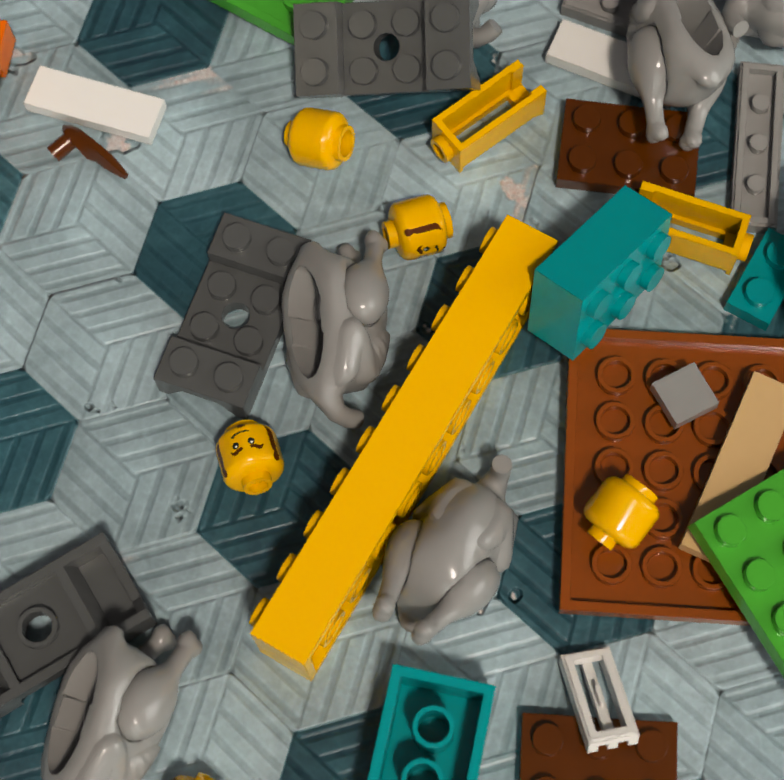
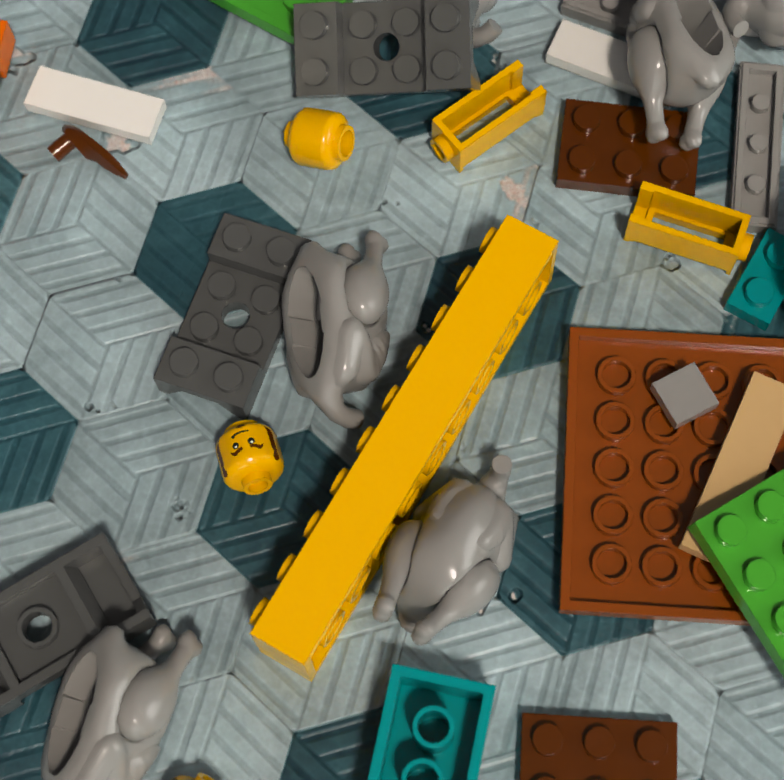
(417, 227): yellow head -> none
(599, 273): teal brick -> none
(608, 735): white tile -> none
(621, 512): yellow head -> none

